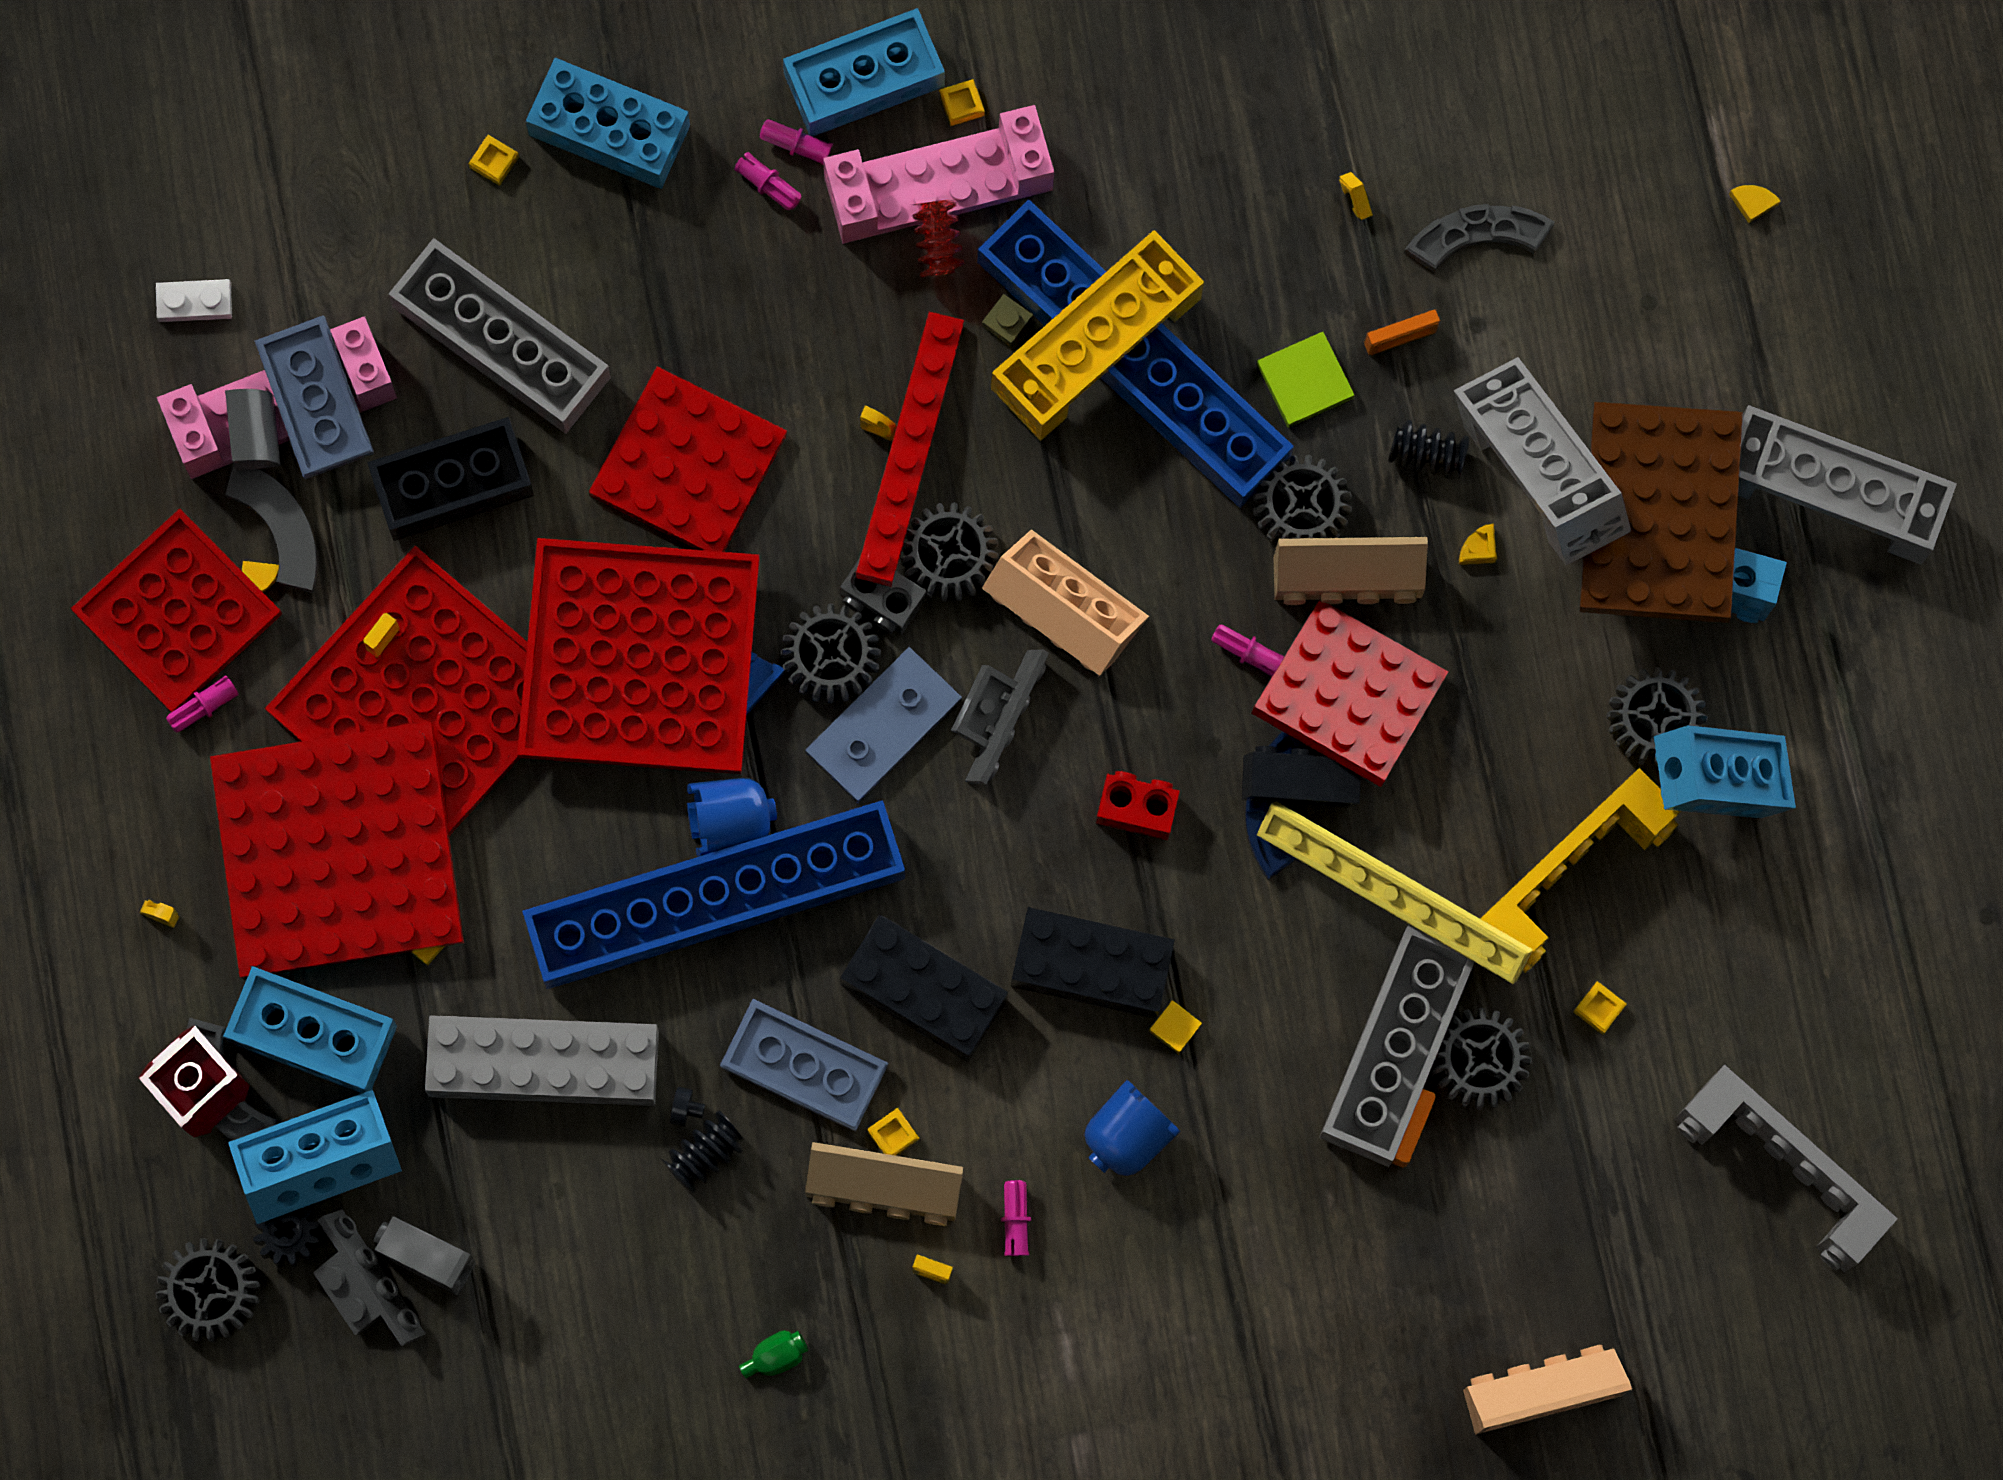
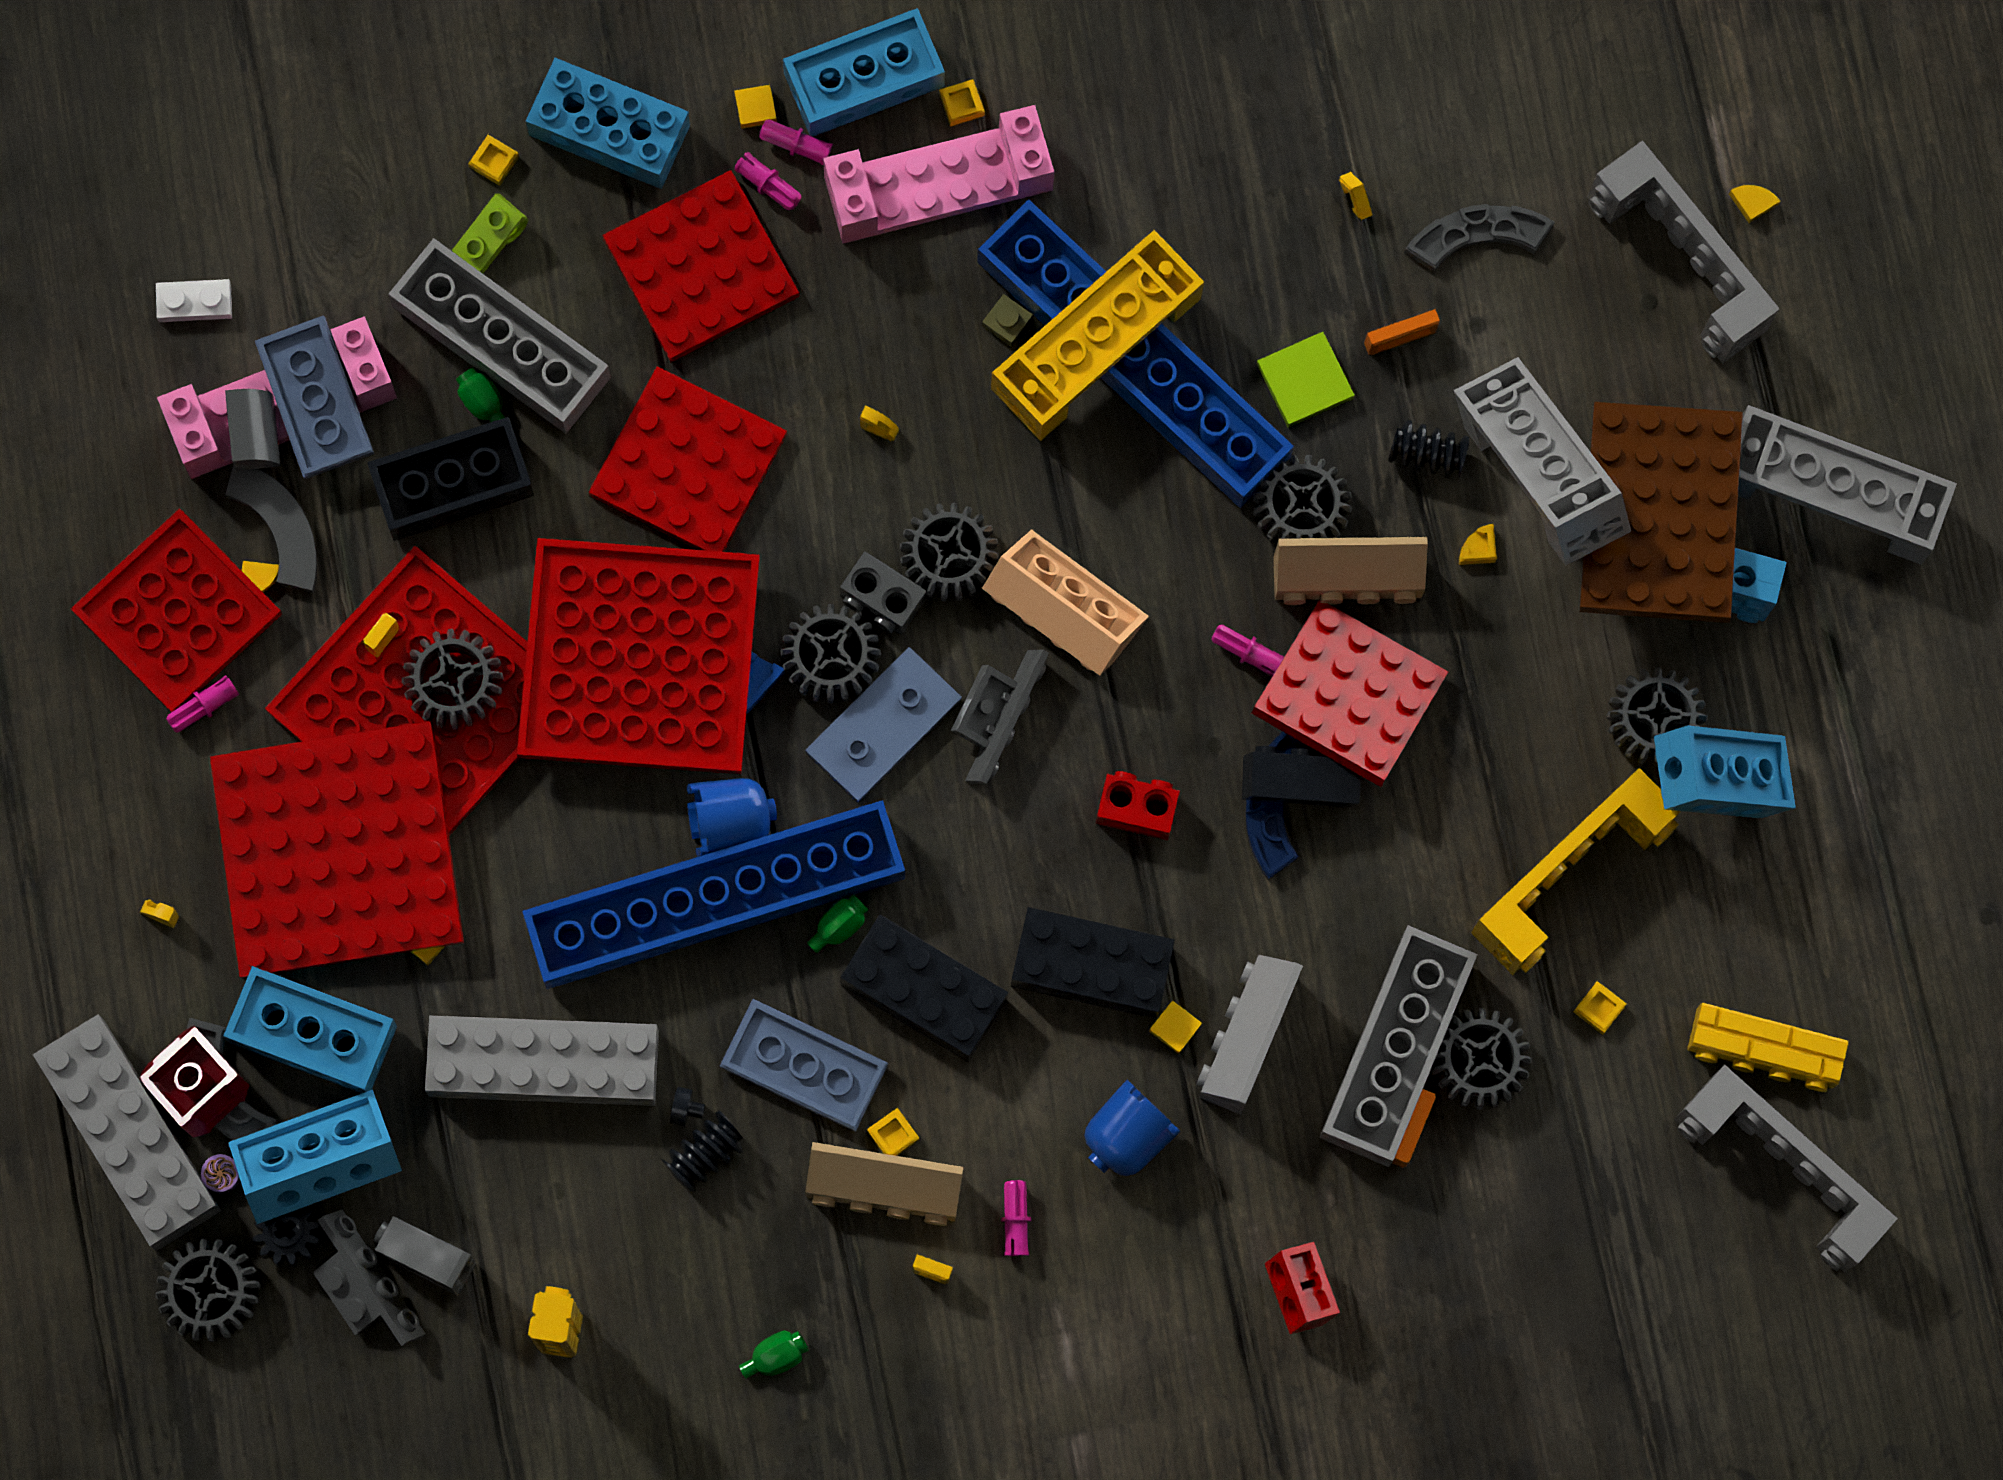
(127, 1132): none -> light grey brick
(220, 1174): none -> tile
(468, 672): none -> dark grey gear
(480, 395): none -> green plant
(489, 233): none -> lime plate
(555, 1322): none -> yellow brick
(700, 266): none -> red plate
(755, 106): none -> yellow tile
(838, 923): none -> green plant
(910, 449): red plate -> none
(938, 237): clear red piece -> none
(1249, 1033): none -> light grey slope
(1302, 1288): none -> red brick
(1394, 892): light yellow tile -> none
(1545, 1390): light nougat slope -> none
(1747, 306): none -> light grey plate
(1767, 1046): none -> yellow brick

